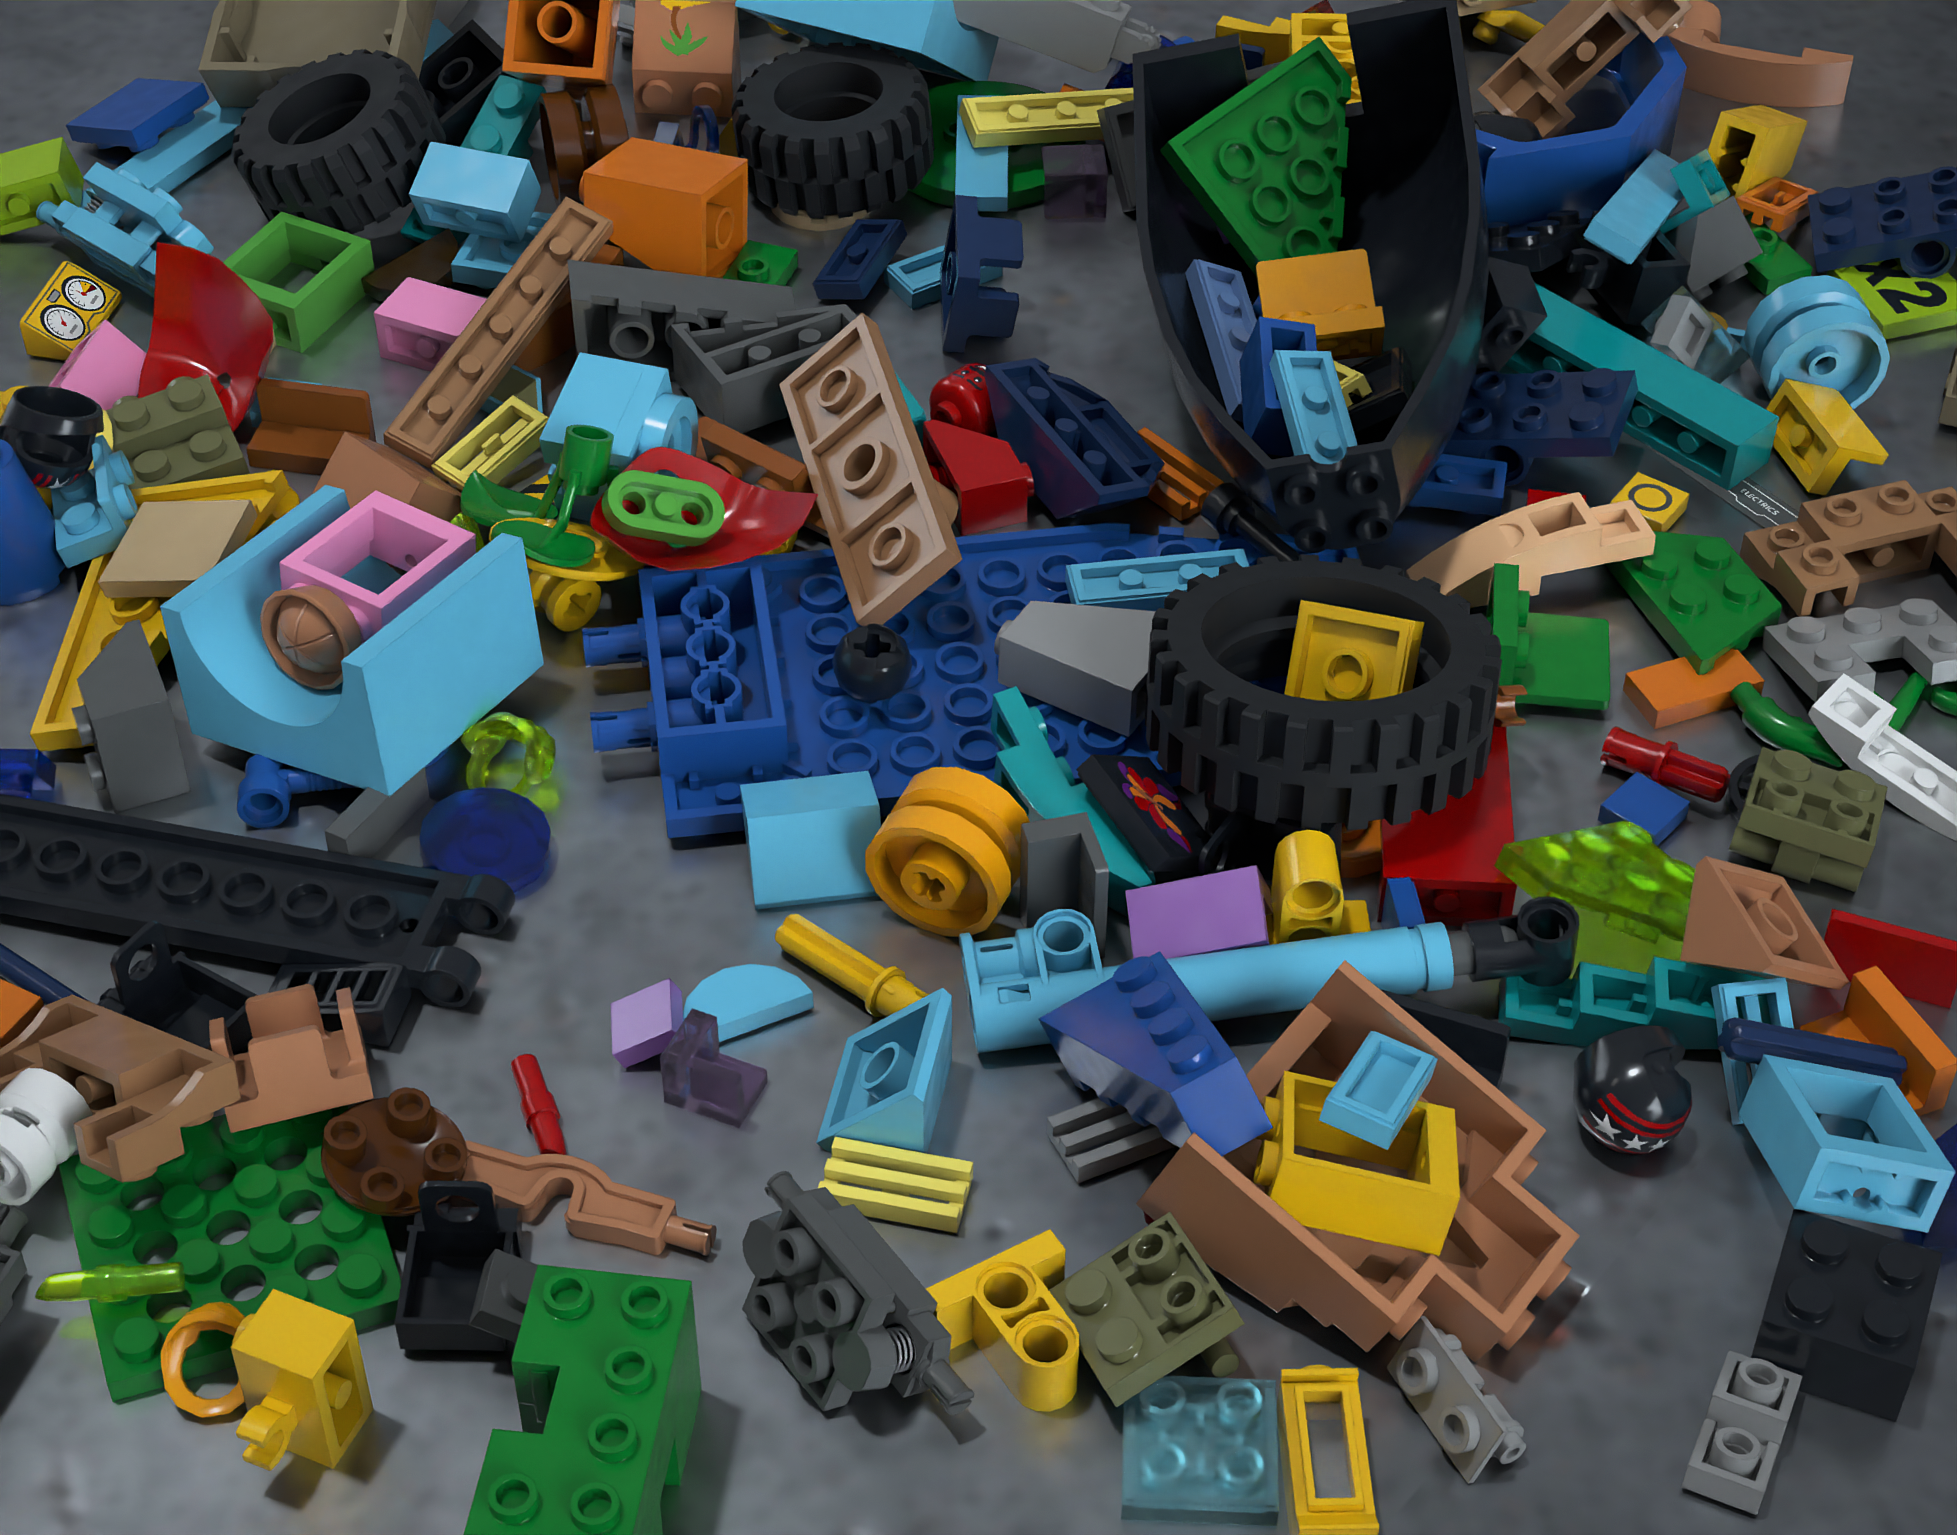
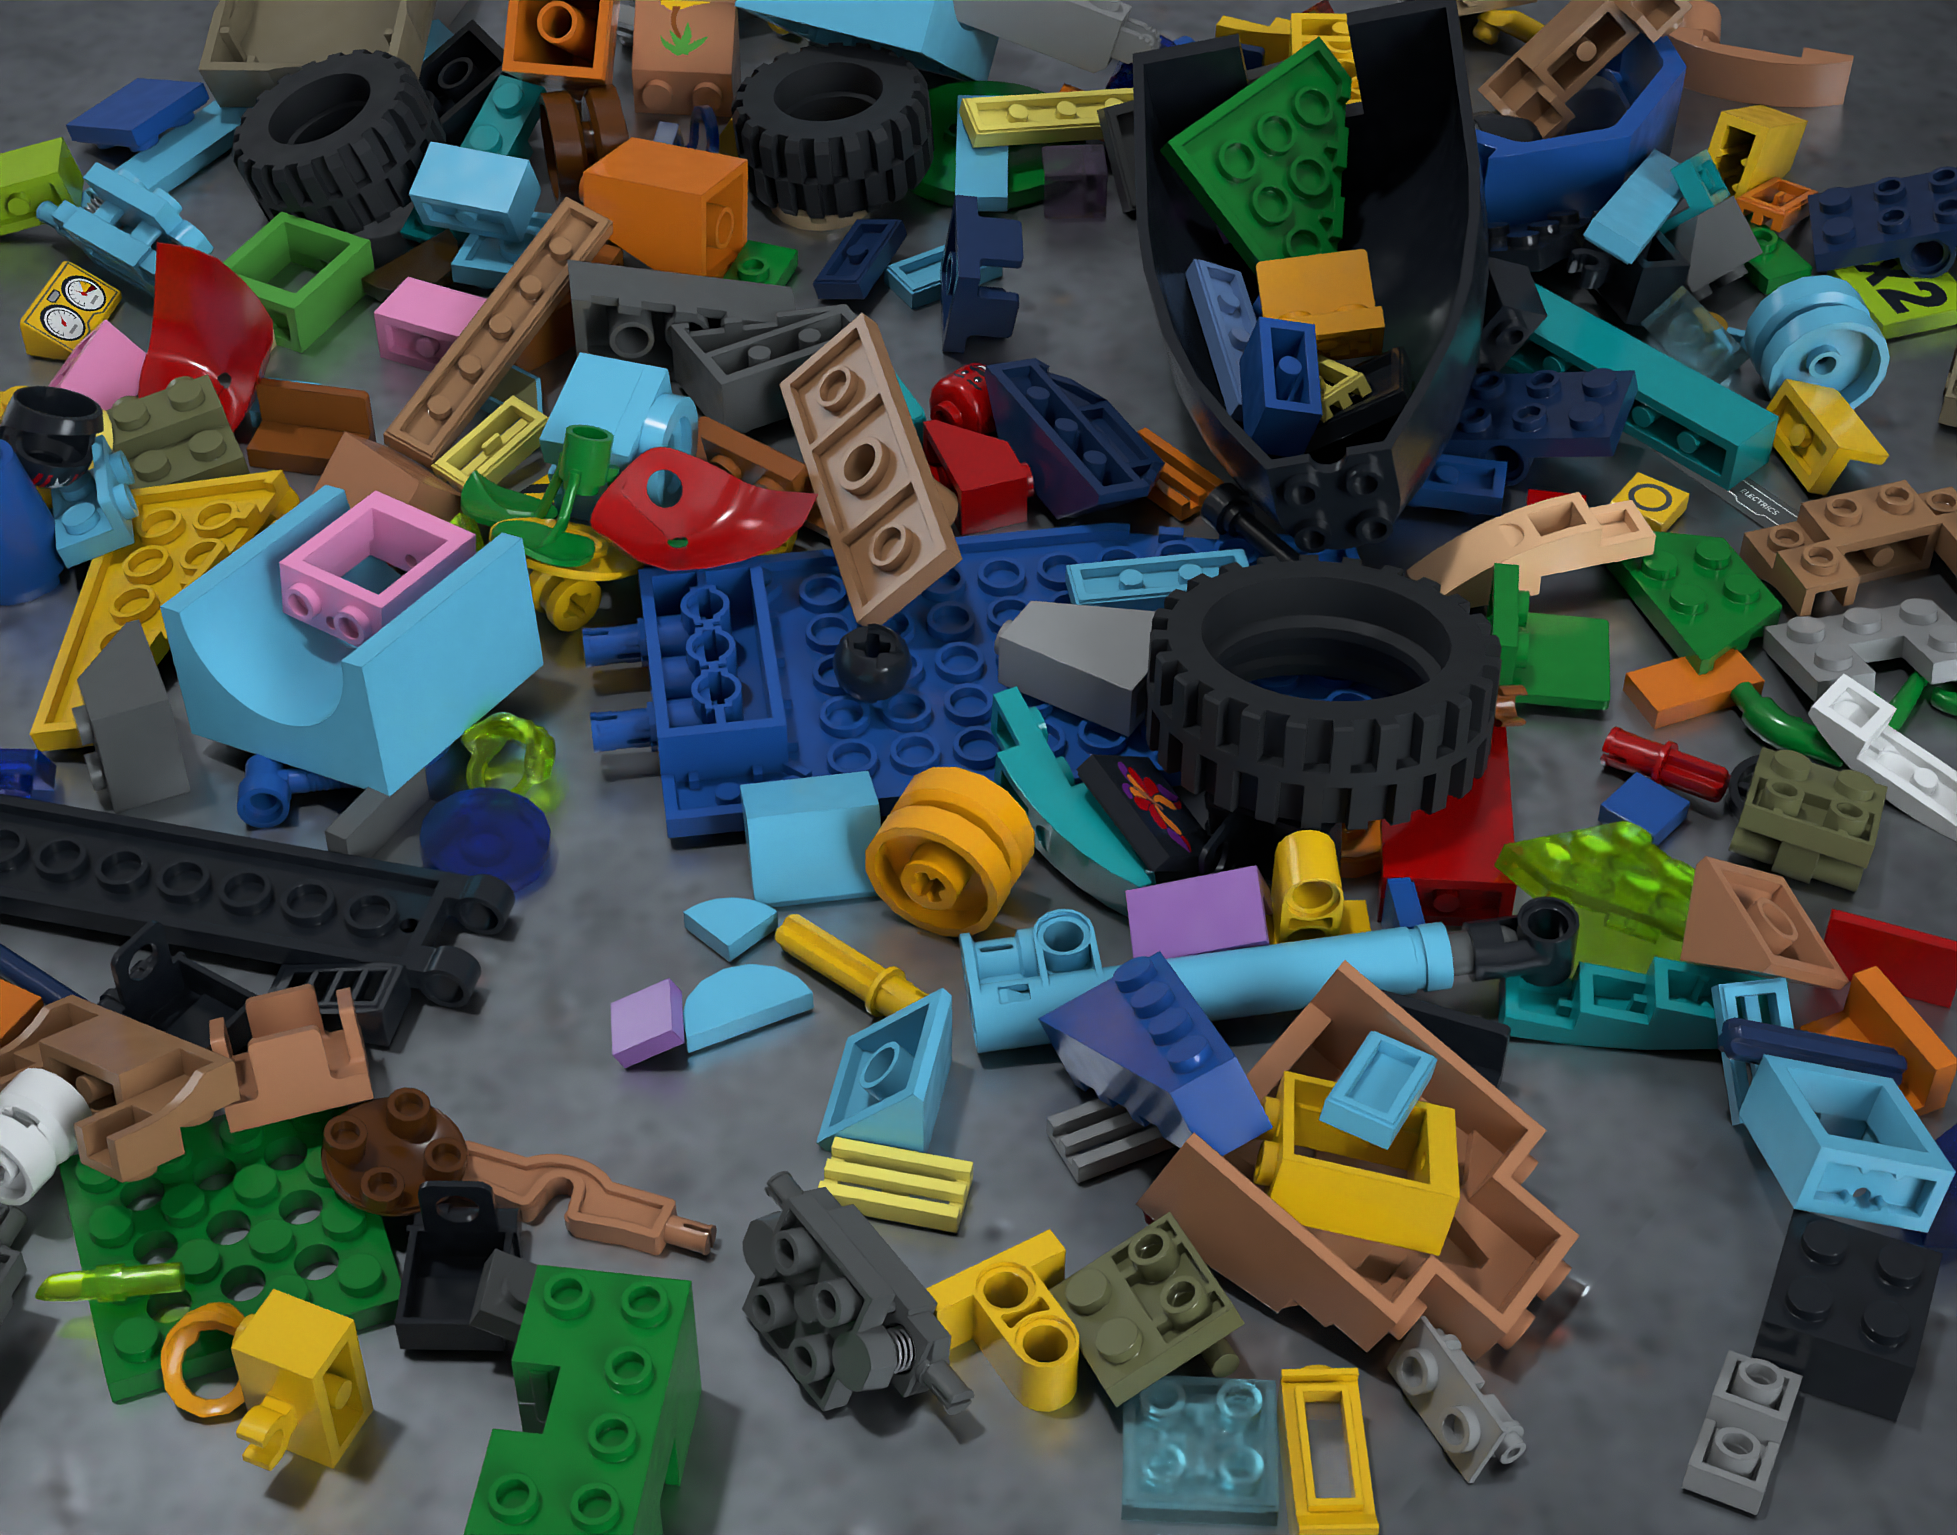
(175, 545): tan tile -> none
(309, 634): nougat hat -> none
(538, 1105): red piece -> none
(660, 508): bright green plate -> none
(703, 1078): clear purple panel -> none
(730, 924): none -> medium azure tile
(1063, 870): dark grey panel -> none
(1312, 404): medium azure tile -> none
(1351, 654): yellow tile -> none
(1630, 1090): black helmet -> none
(1682, 330): light grey plate -> none

